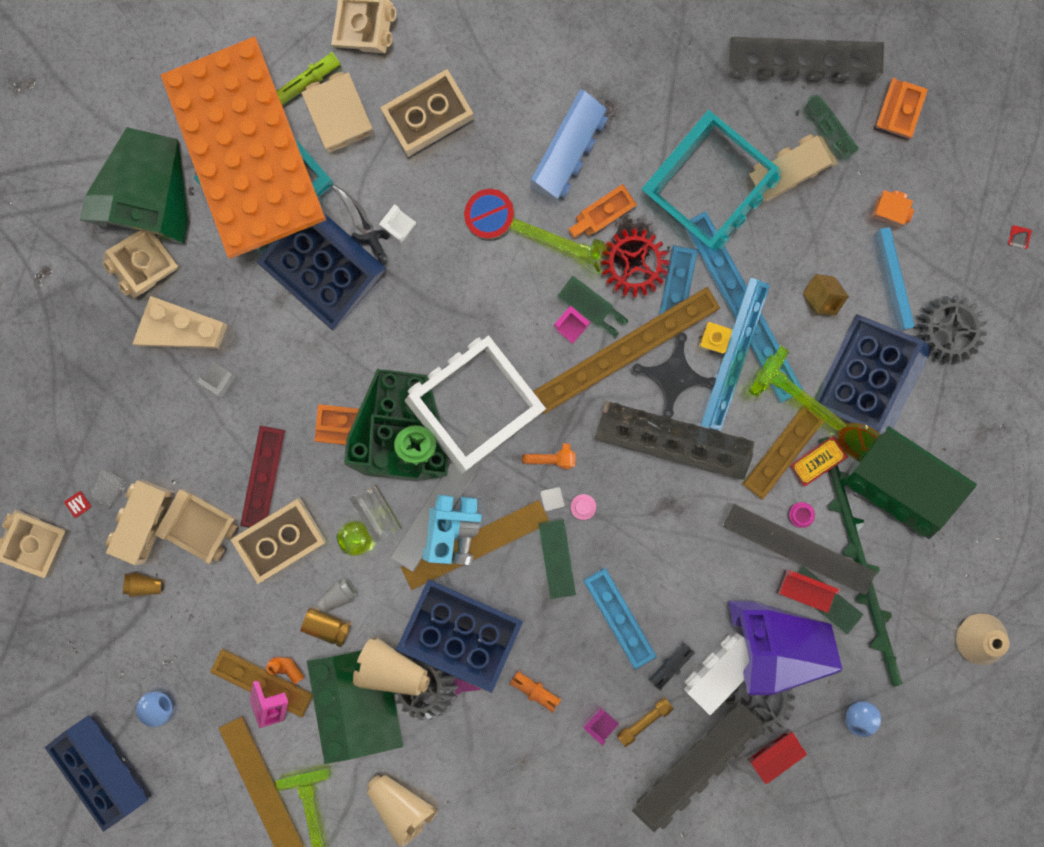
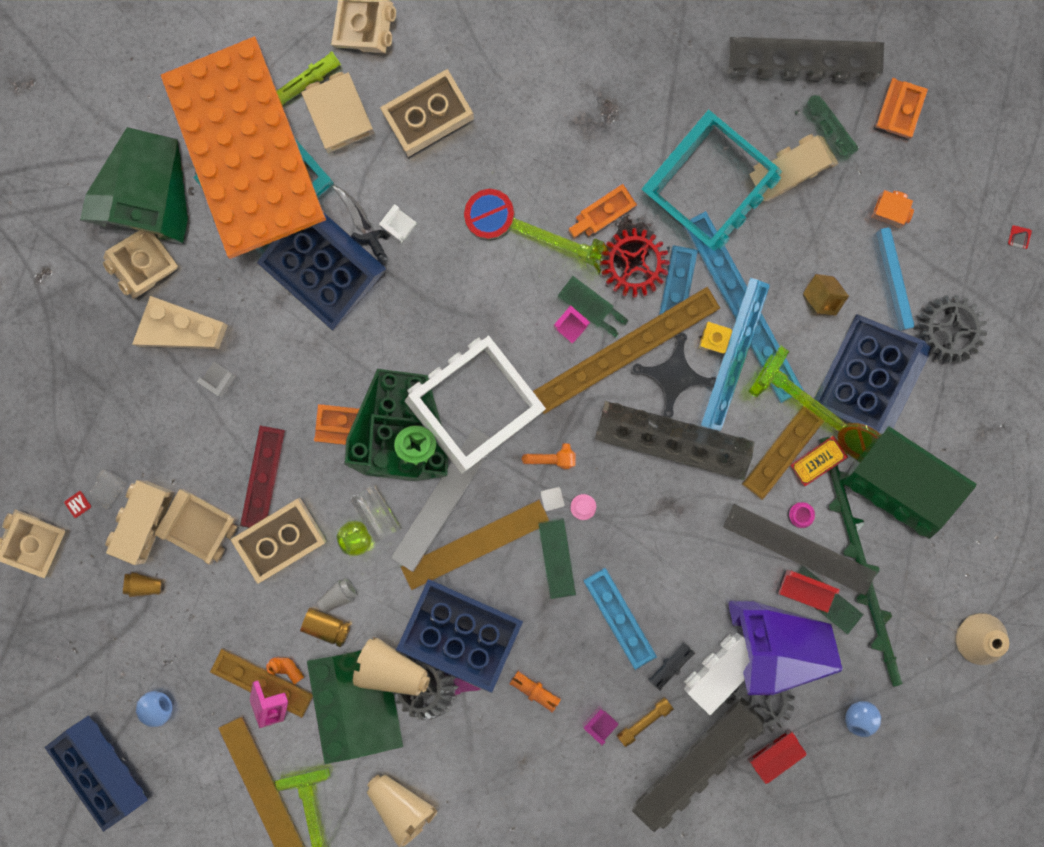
(448, 524): medium azure hips -> none
(568, 146): medium blue slope -> none

